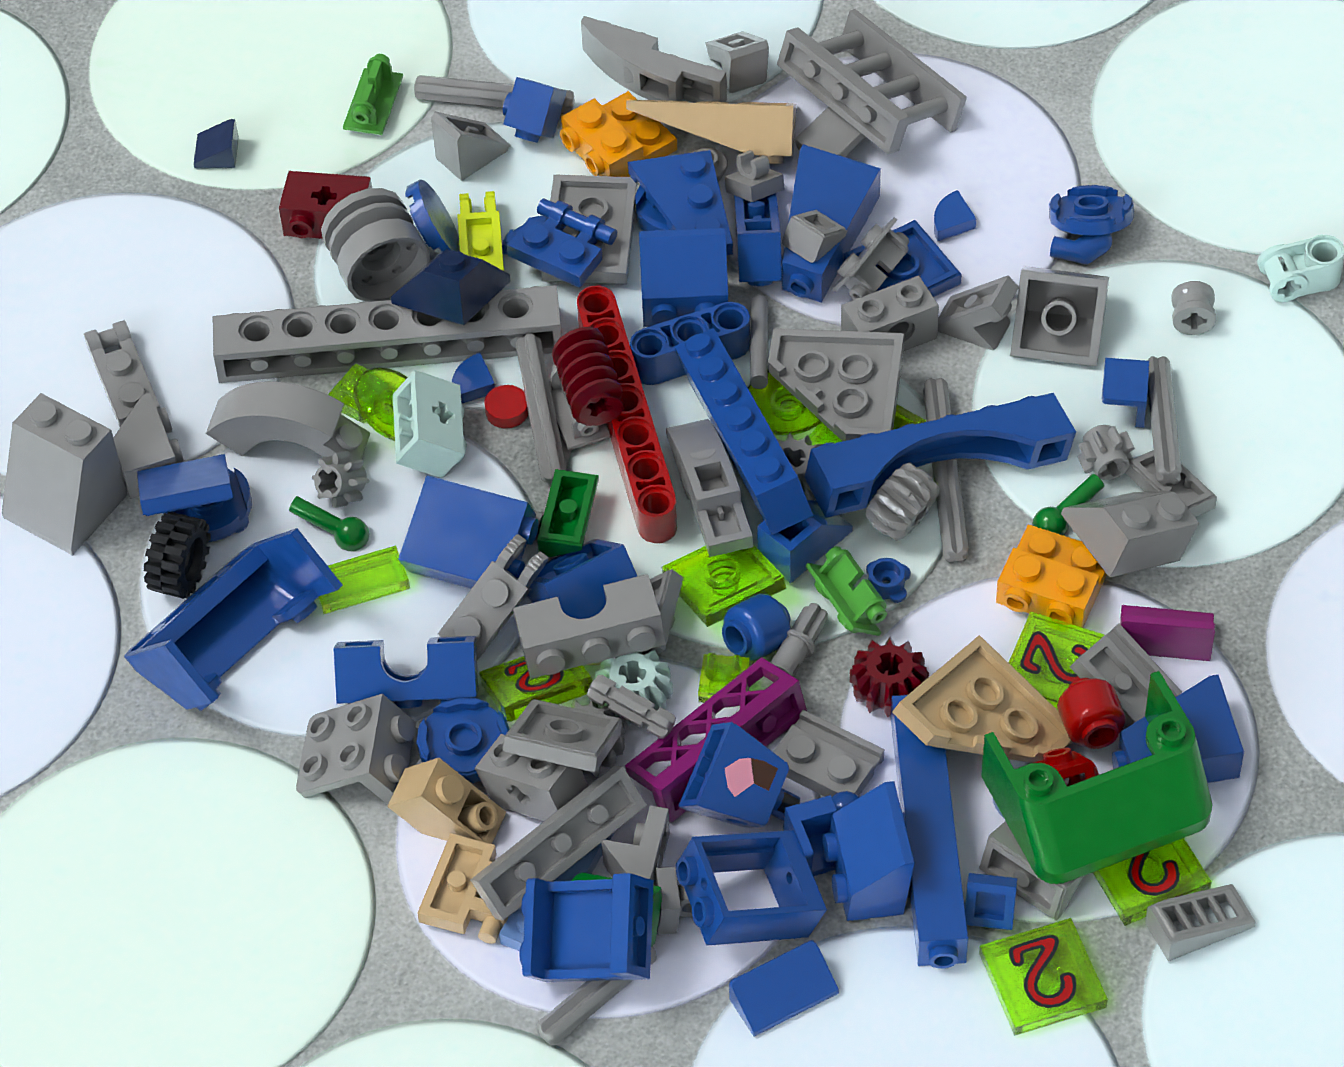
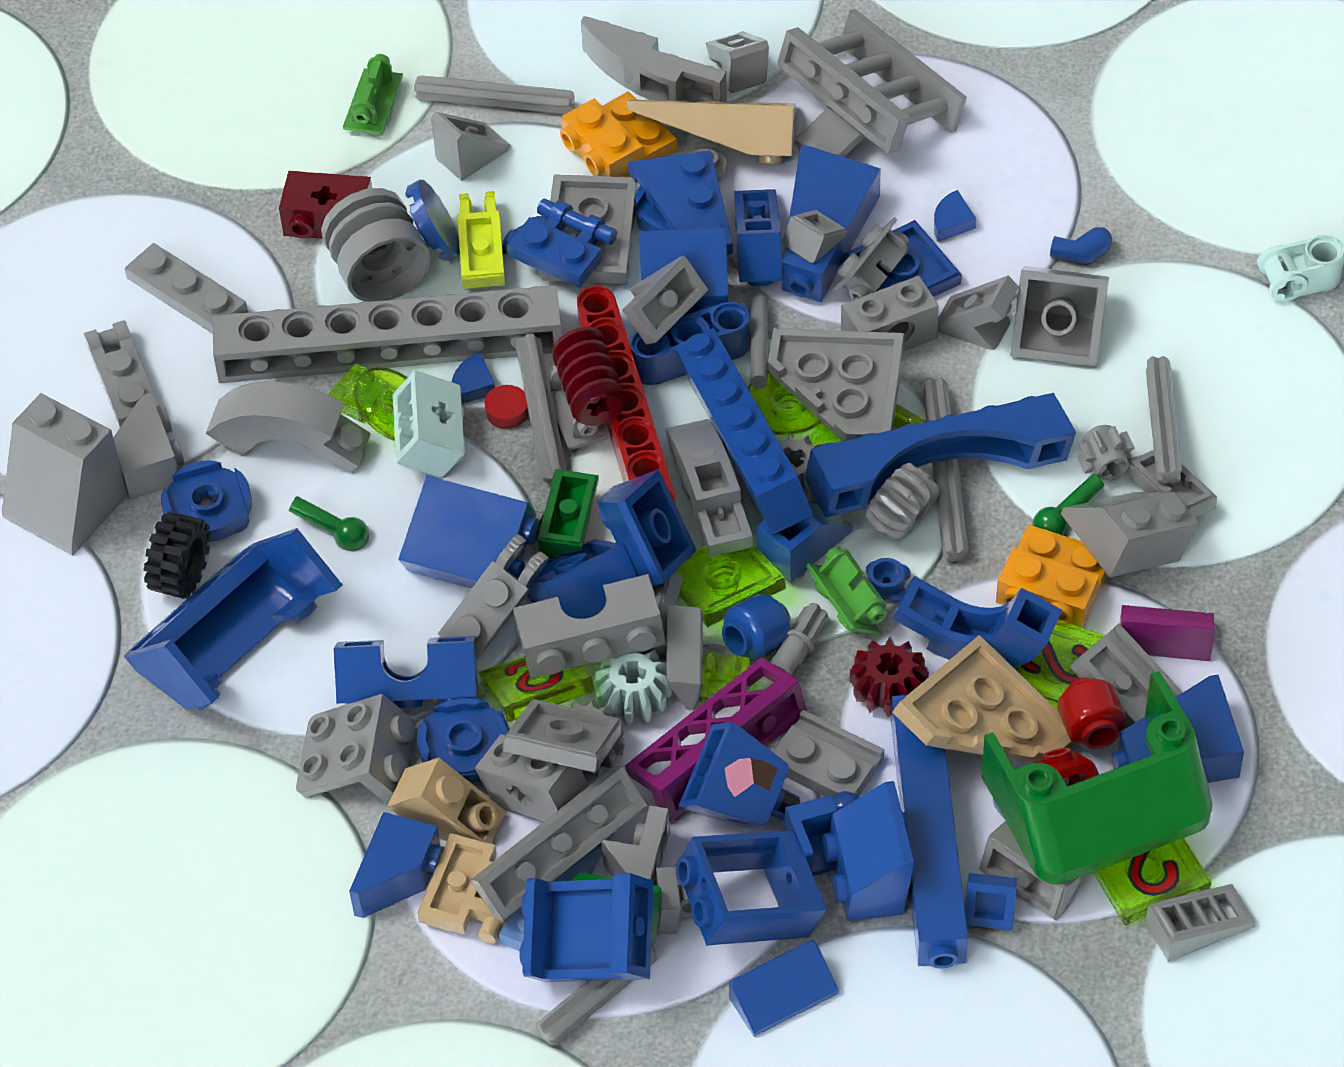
(182, 286): none -> light grey plate
(184, 485): blue tile -> none
(217, 146): dark blue slope -> none
(340, 479): light grey gear -> none
(366, 579): clear neon green tile -> none
(395, 864): none -> blue slope
(452, 287): dark blue slope -> none
(533, 109): blue brick -> none
(631, 706): light grey axle -> none
(648, 525): none -> blue slope
(664, 299): none -> light grey slope
(685, 653): none -> light grey slope
(754, 178): light grey tile -> none
(1014, 630): none -> blue arch
(1043, 976): clear neon green tile -> none
(1091, 210): blue tile -> none
(1126, 385): blue panel -> none
(1193, 307): light grey wheel -> none

